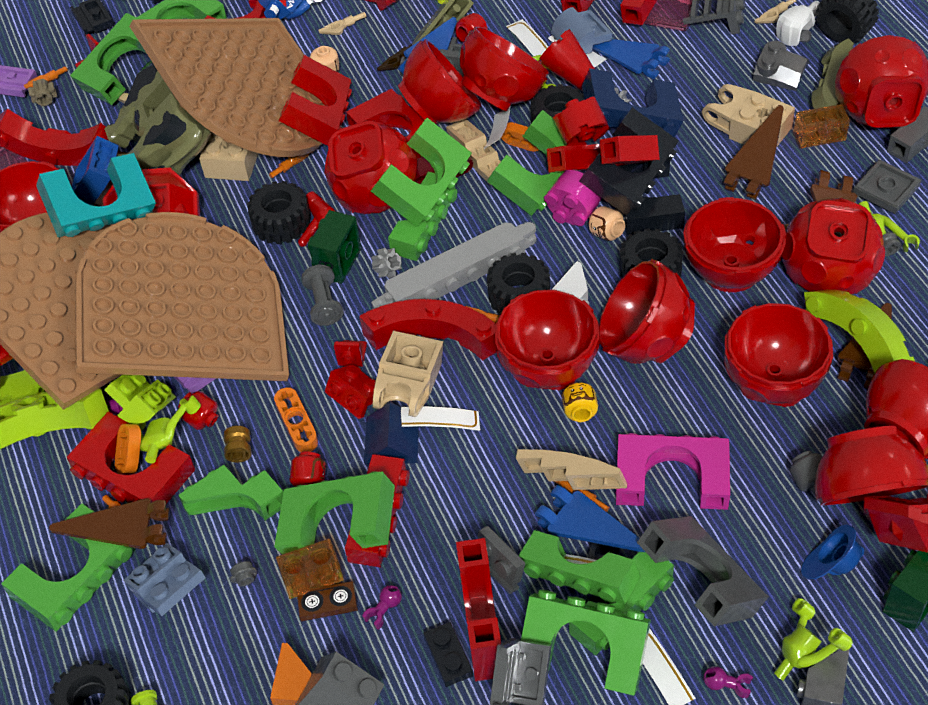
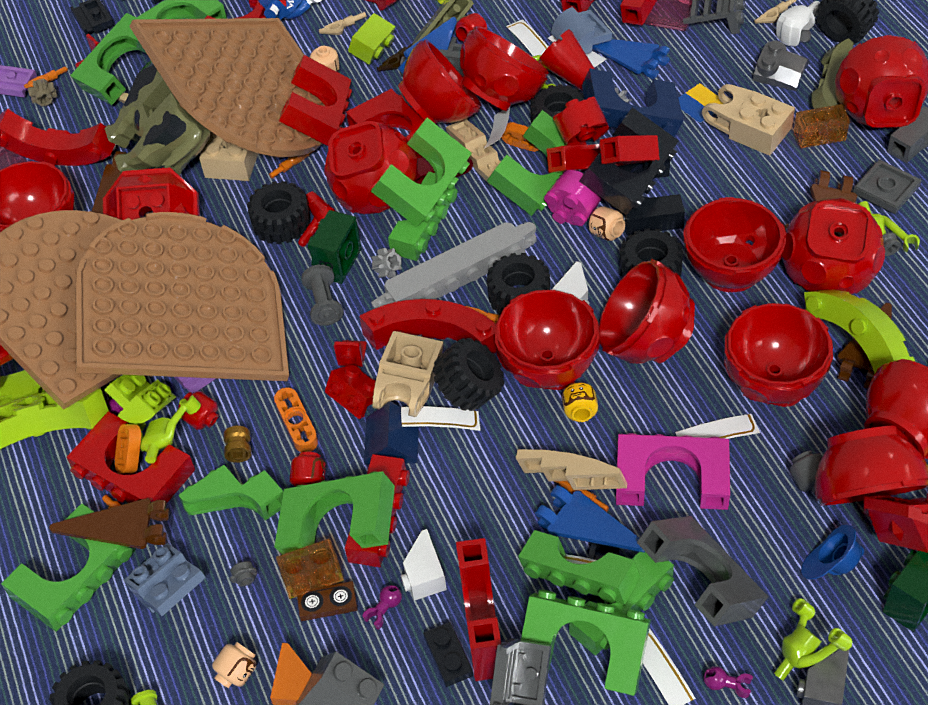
(73, 216): teal arch -> none
(91, 172): blue window -> none
(234, 665): none -> light nougat head
(372, 39): none -> lime brick
(423, 569): none -> white slope
(468, 374): none -> black tyre
(504, 563): dark grey plate -> none
(696, 99): none -> sticker
(723, 428): none -> white sticker
(756, 157): reddish brown flag -> none

